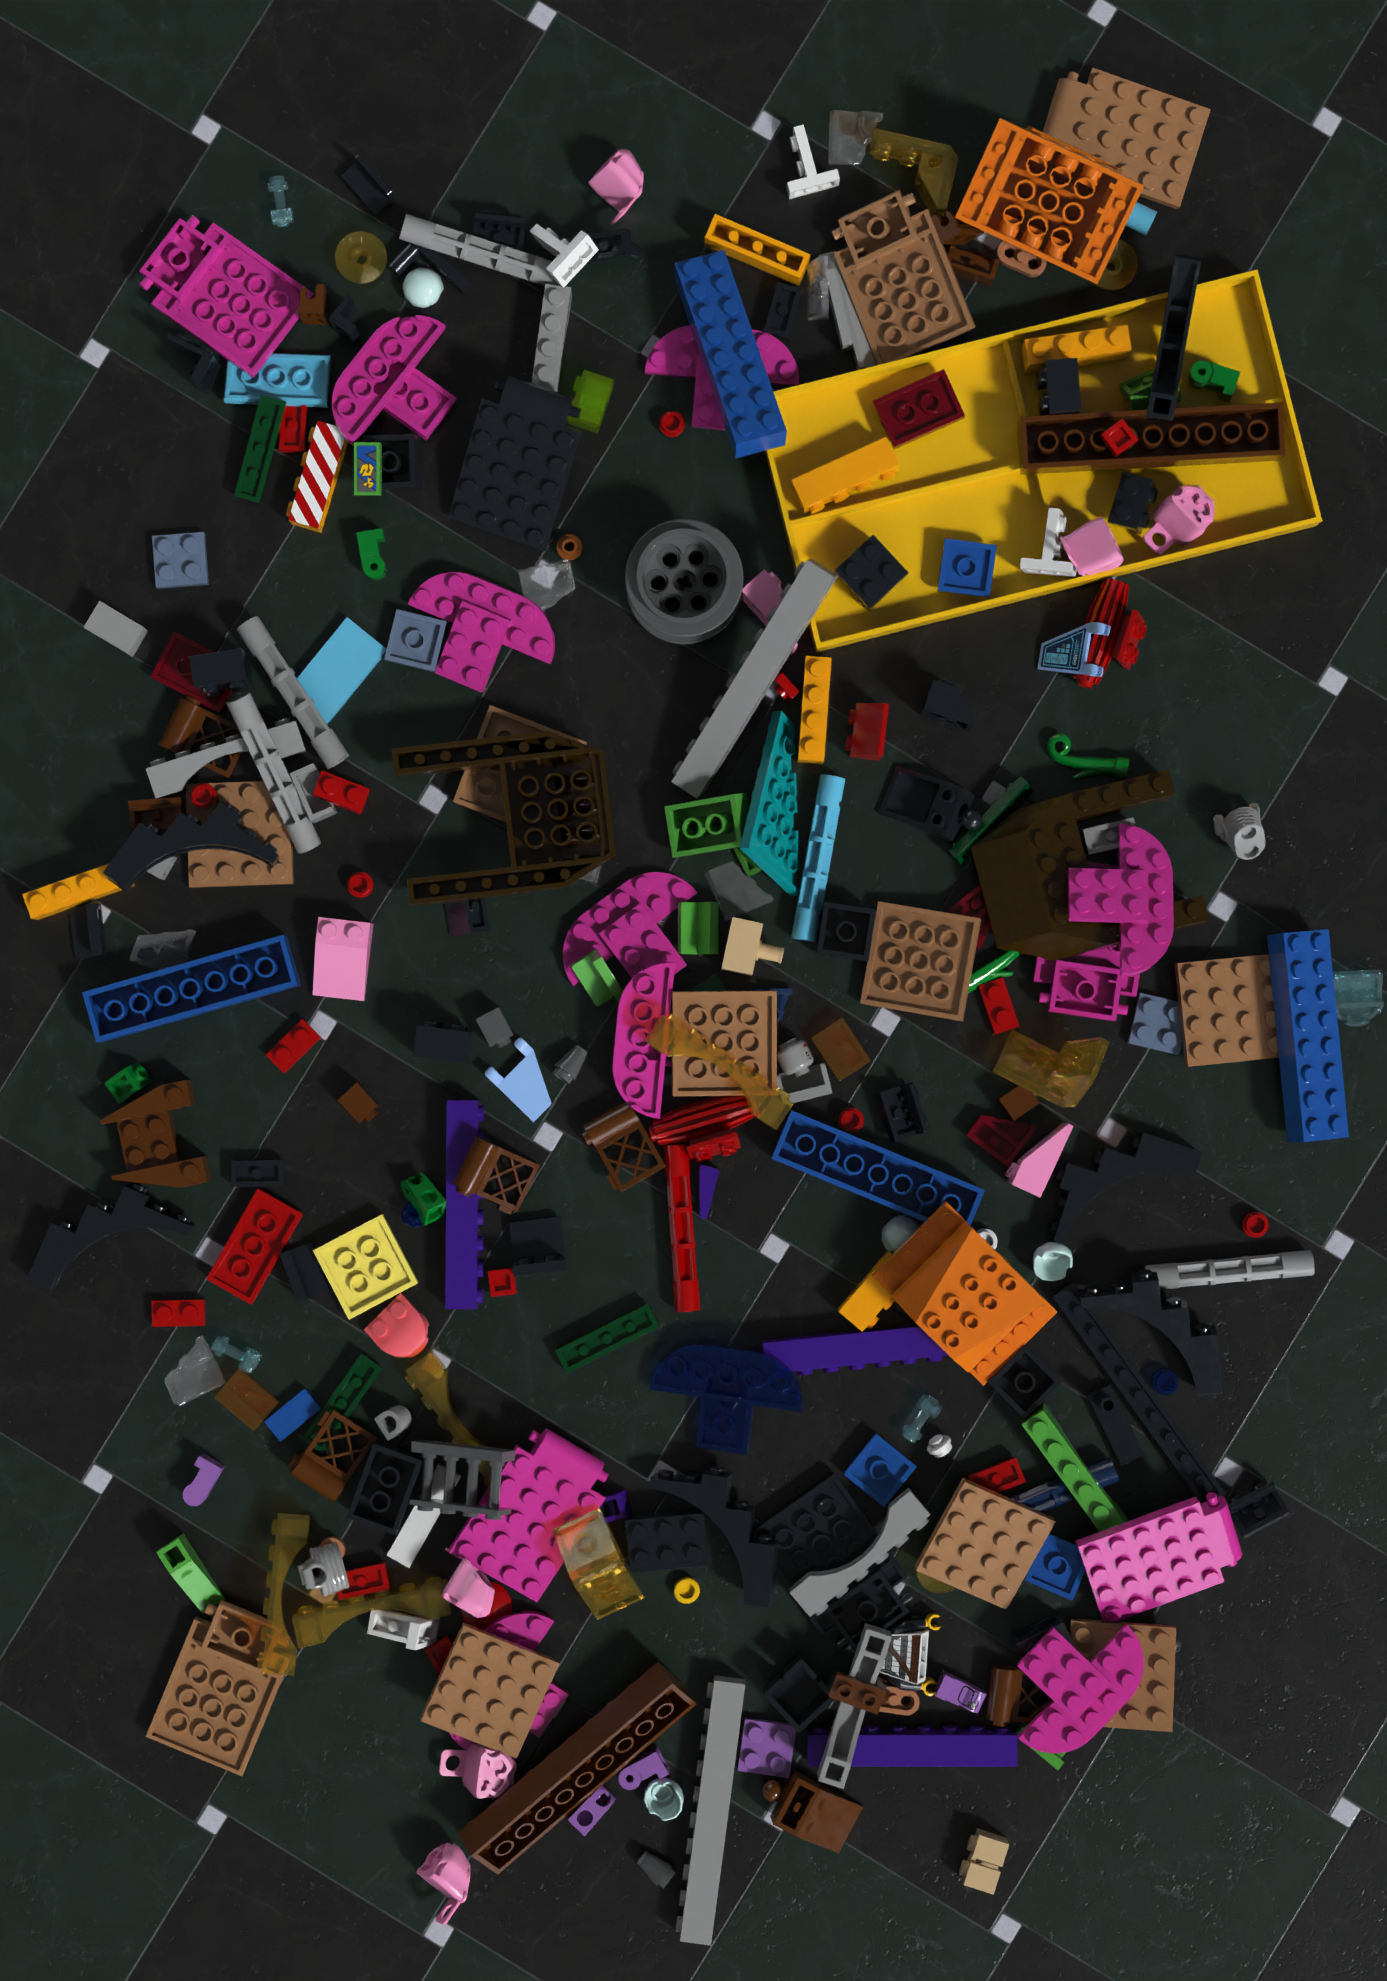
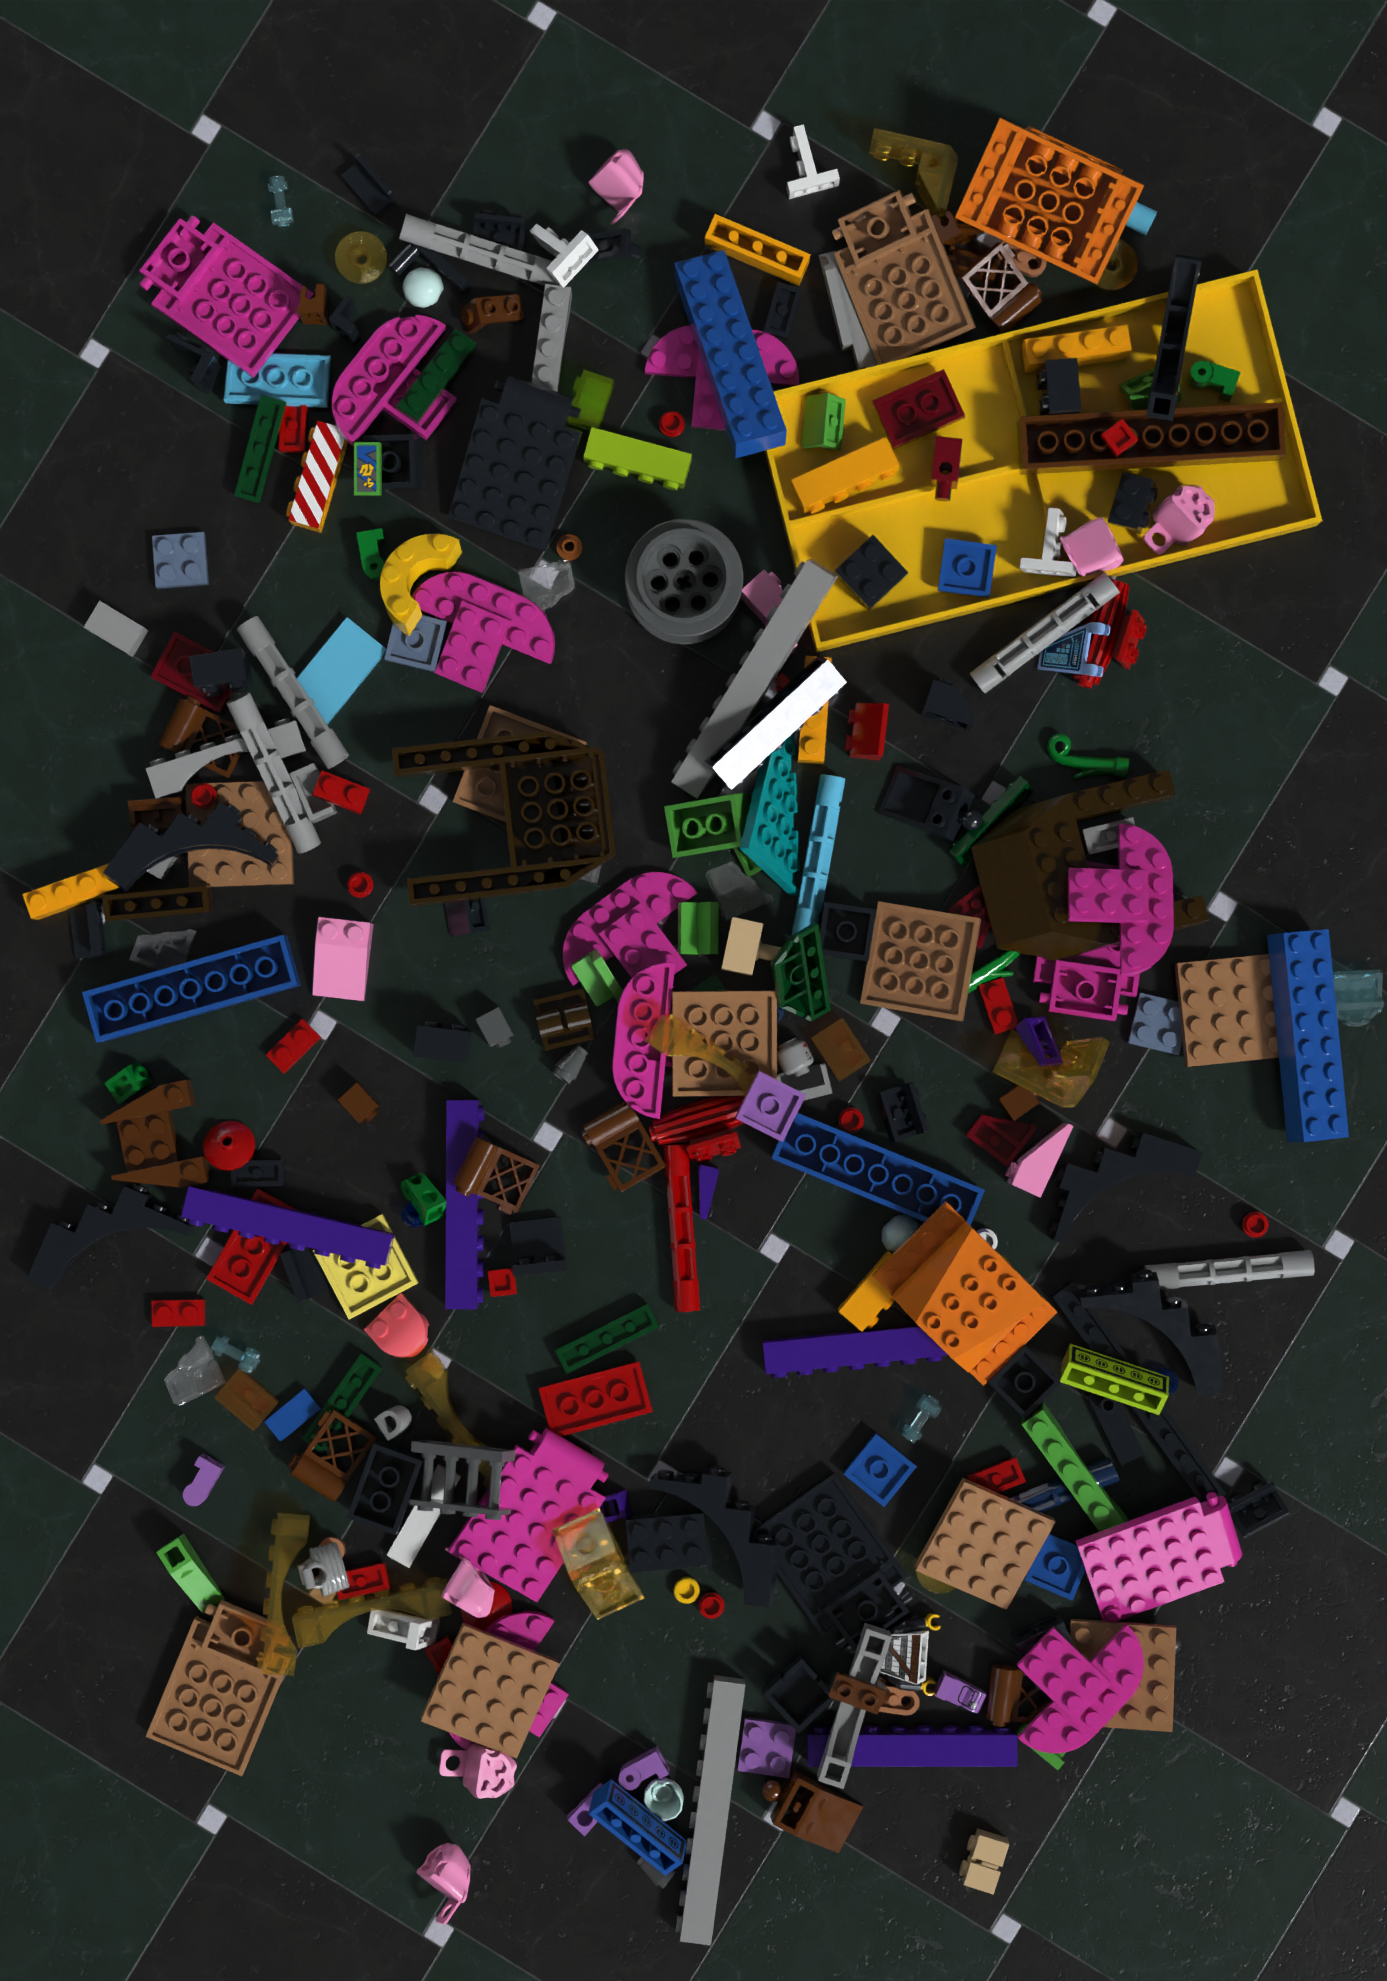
(158, 903): none -> dark brown brick
(231, 1156): none -> red dish
(287, 1225): none -> dark purple brick
(405, 566): none -> yellow brick
(436, 376): none -> dark green plate
(491, 310): none -> reddish brown bracket
(524, 1083): light blue flag -> none
(564, 1019): none -> dark brown plate
(577, 1768): reddish brown brick -> none
(595, 1399): none -> red plate
(637, 458): none -> lime brick
(637, 1827): none -> blue brick
(711, 1605): none -> red plate
(729, 1387): clear blue plate -> none
(770, 1106): none -> medium lavender plate
(776, 722): none -> brick
(801, 975): none -> dark green wedge
(817, 289): clear slope -> none
(819, 1587): light grey arch -> none
(823, 422): none -> bright green panel
(850, 135): clear slope -> none
(939, 1445): white plate -> none
(946, 458): none -> dark red torso
(1011, 306): none -> reddish brown piece
(1036, 1035): none -> dark purple slope
(1044, 632): none -> light grey piece
(1052, 1261): light aqua hair -> none
(1114, 1379): none -> lime brick
(1131, 128): medium nougat plate -> none
(1242, 831): light grey piece -> none

